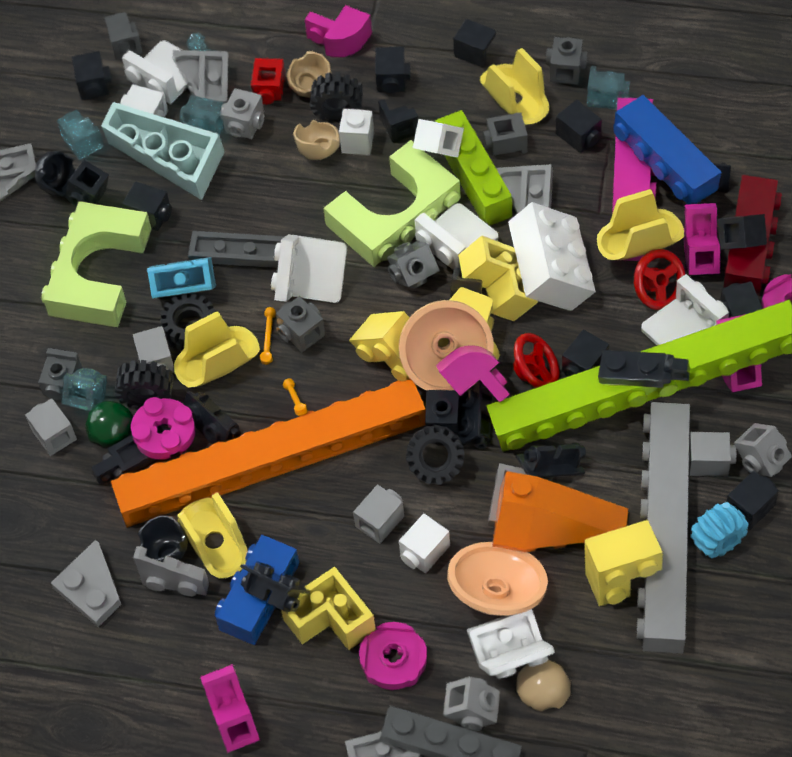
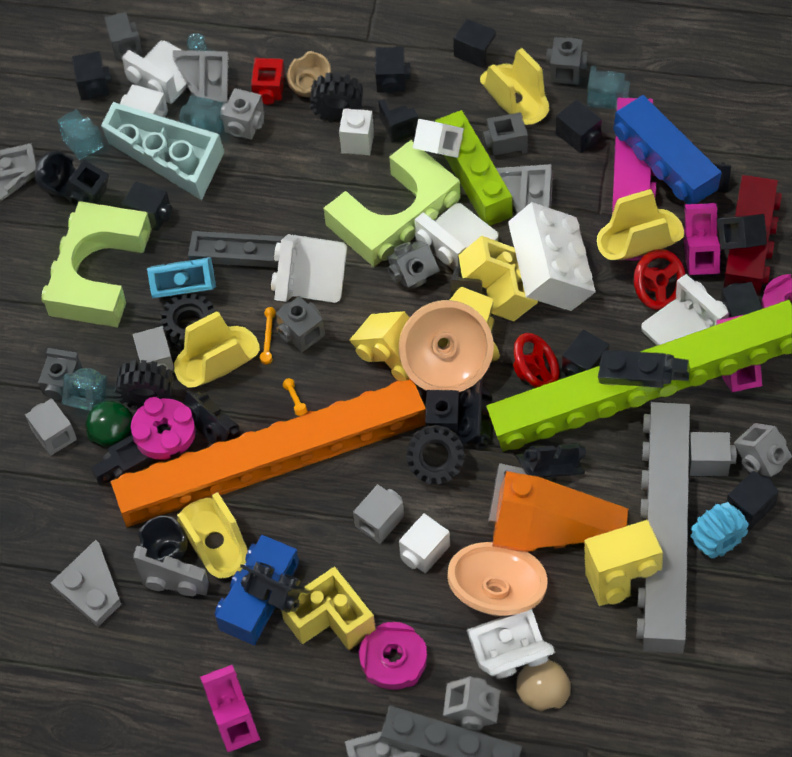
(317, 140): tan hair -> none
(341, 36): dark pink brick -> none
(468, 365): dark pink brick -> none

